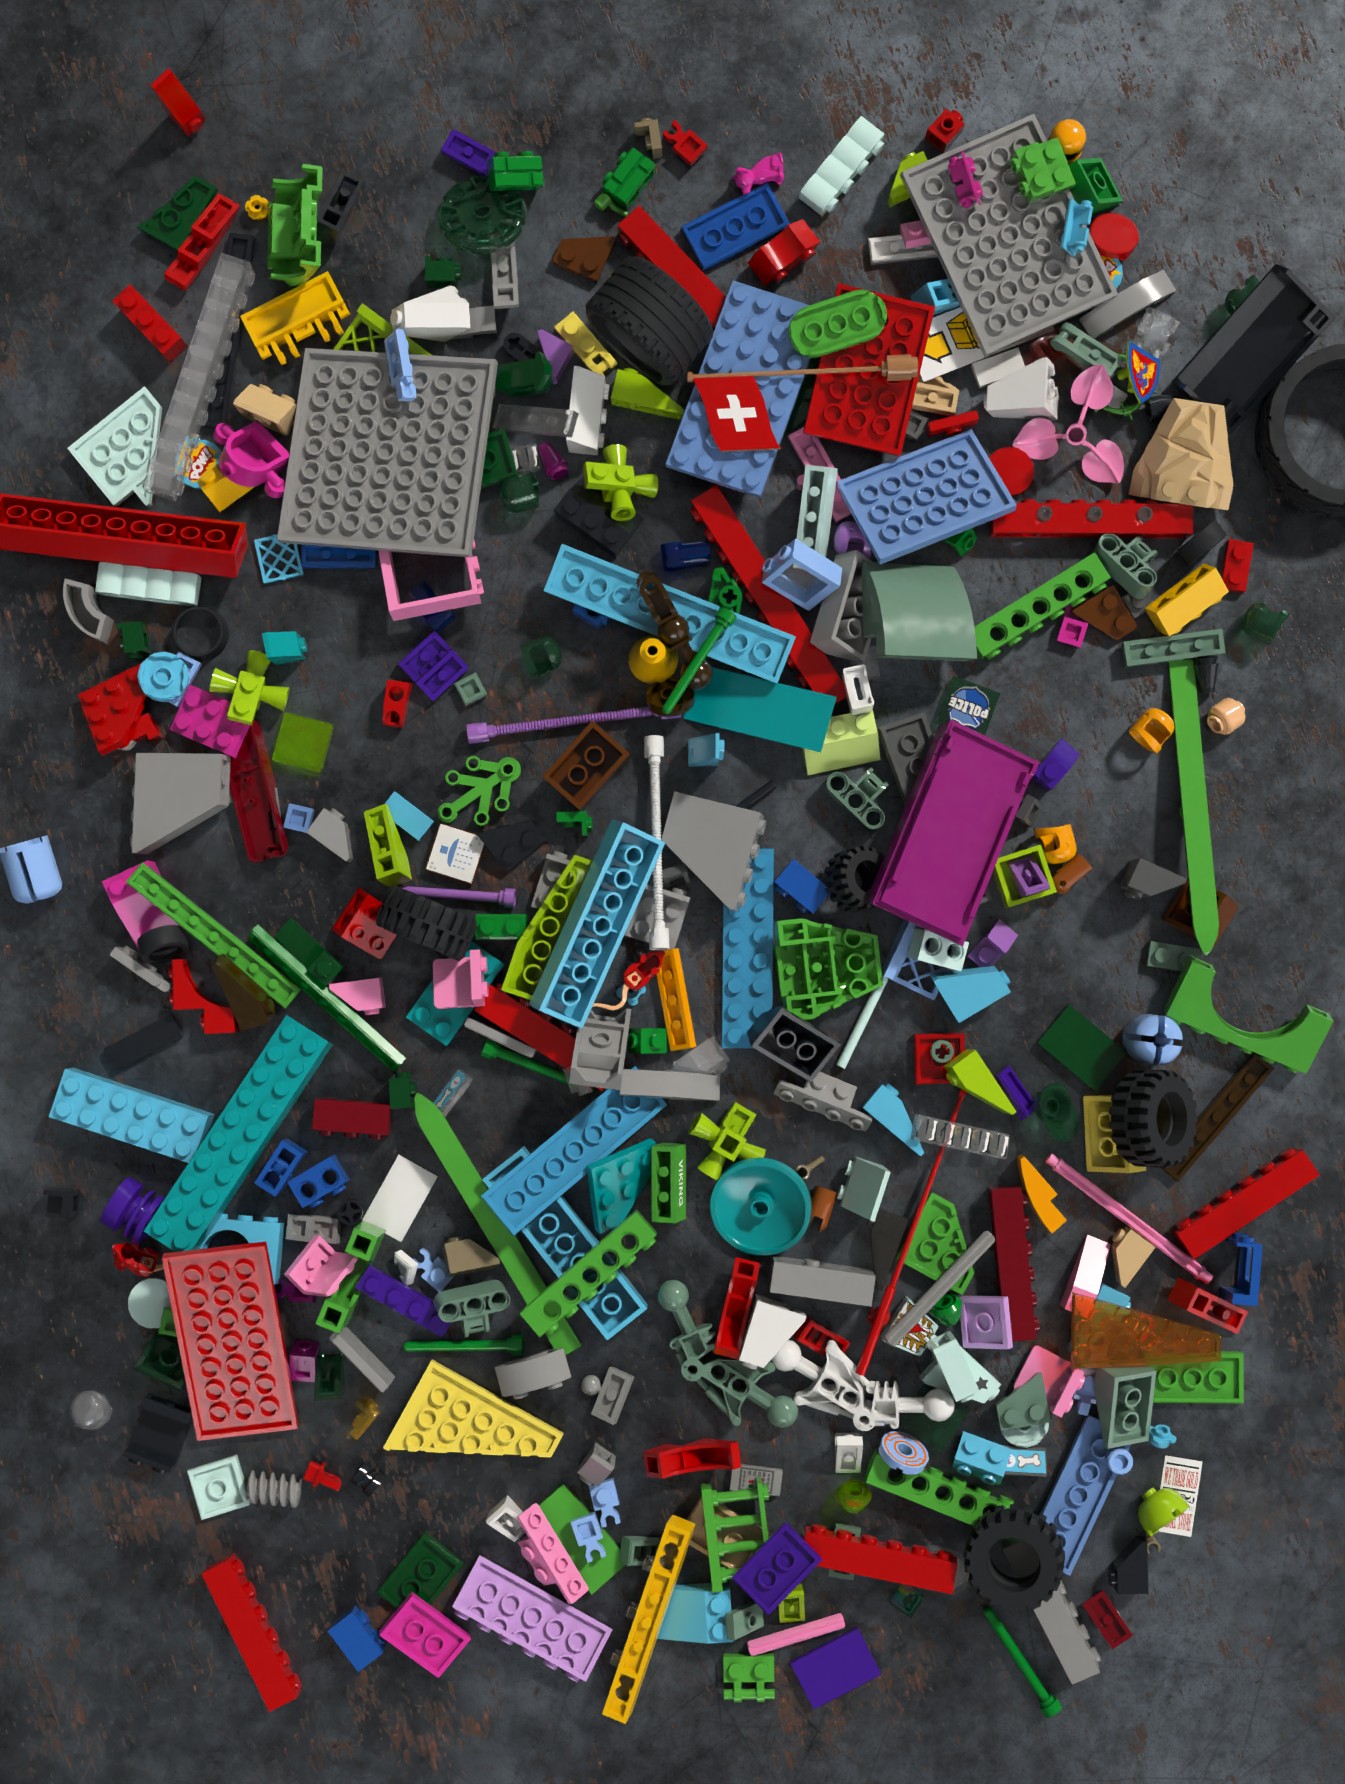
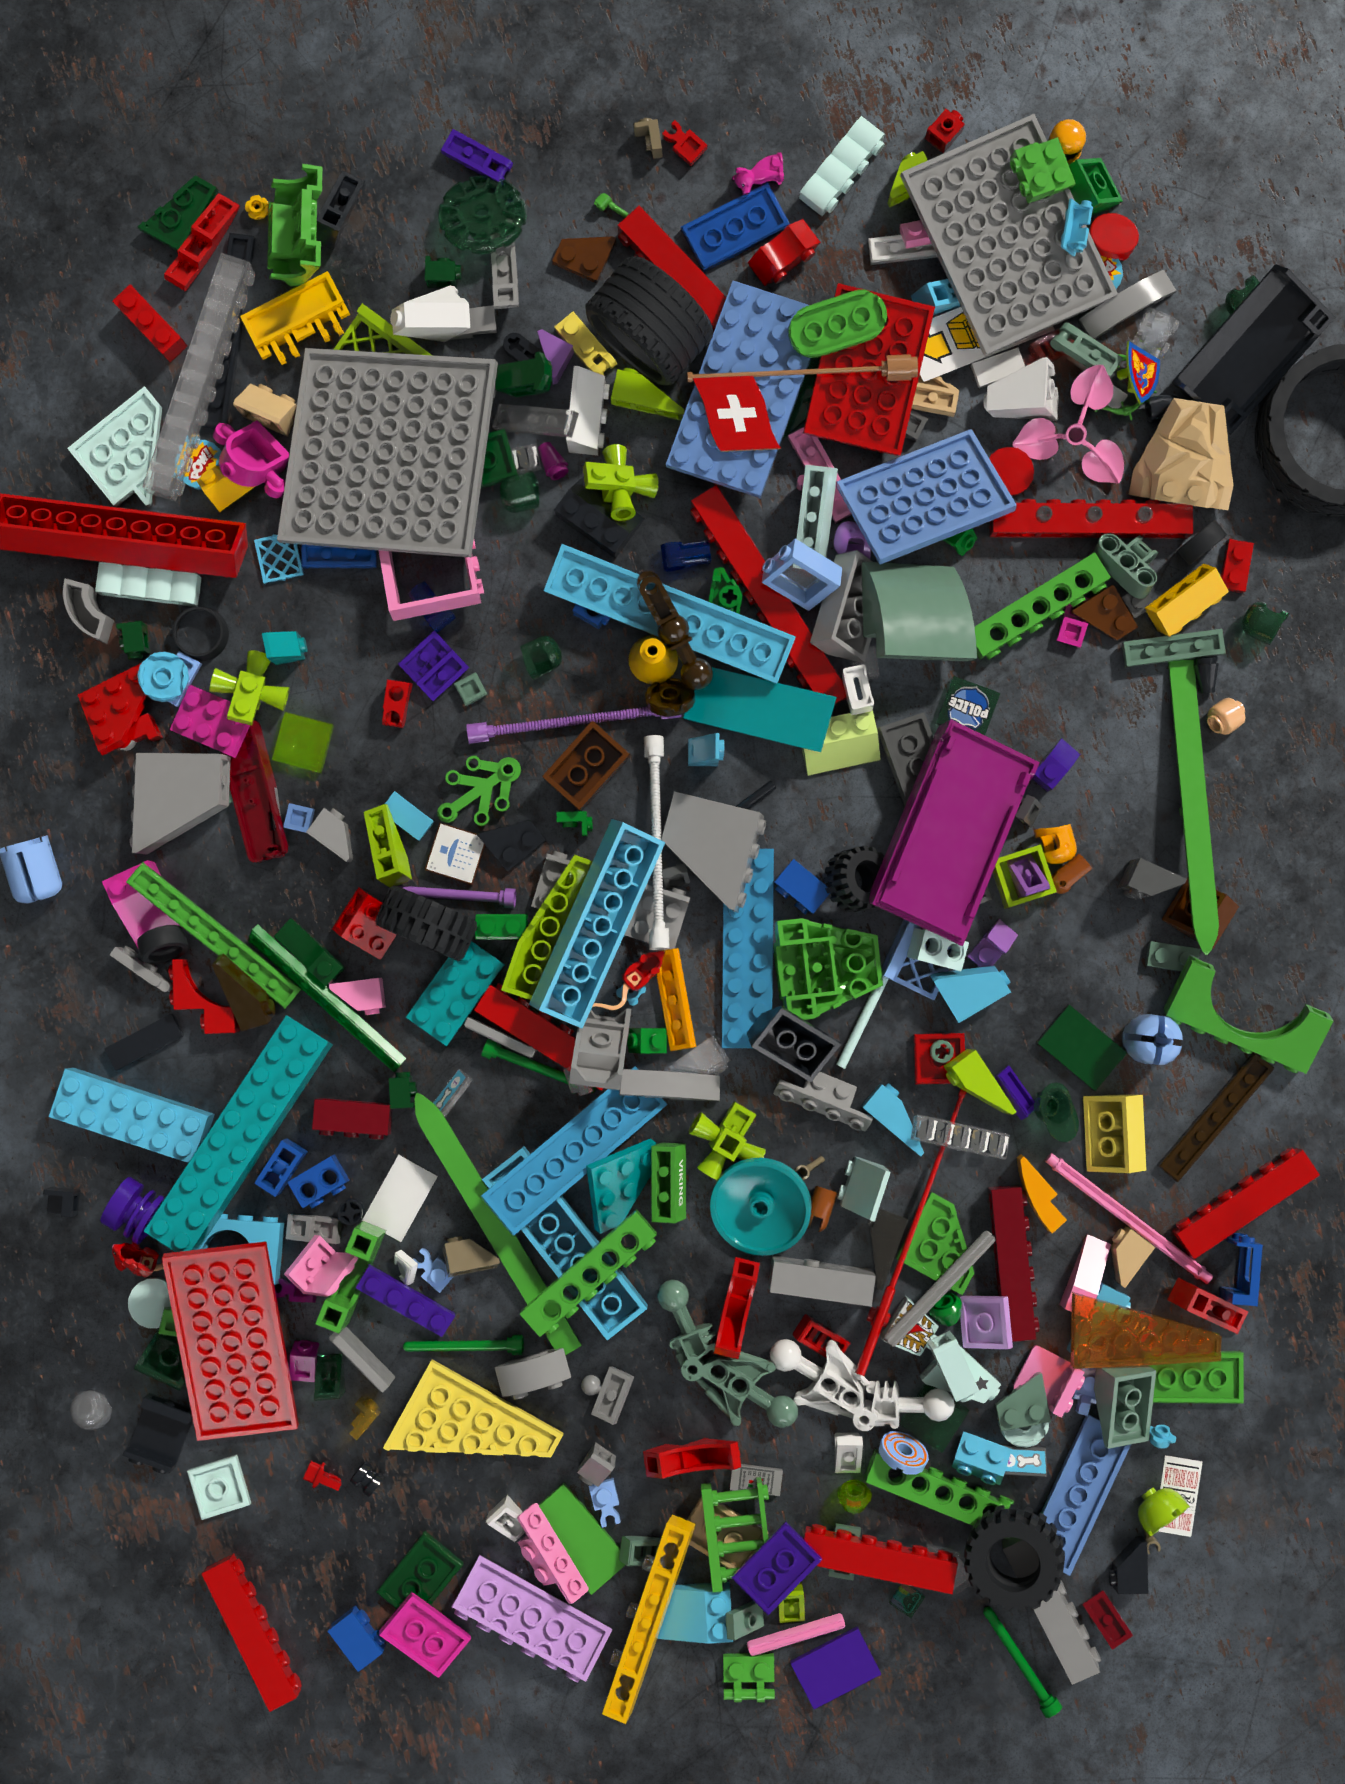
(178, 103): red slope -> none
(273, 1489): light grey piece -> none
(399, 365): light blue hinge -> none
(460, 982): bright pink bracket -> none
(473, 1315): sand green piece -> none
(515, 172): green brick -> none
(588, 1533): light blue plate -> none
(629, 178): green brick -> none
(723, 620): green piece -> none
(768, 1330): white slope -> none
(867, 789): sand green piece -> none
(952, 425): red plate -> none
(962, 170): dark pink hinge -> none
(1119, 1461): light blue tile -> none
(1152, 729): light orange helmet -> none
(1153, 1118): black tyre -> none

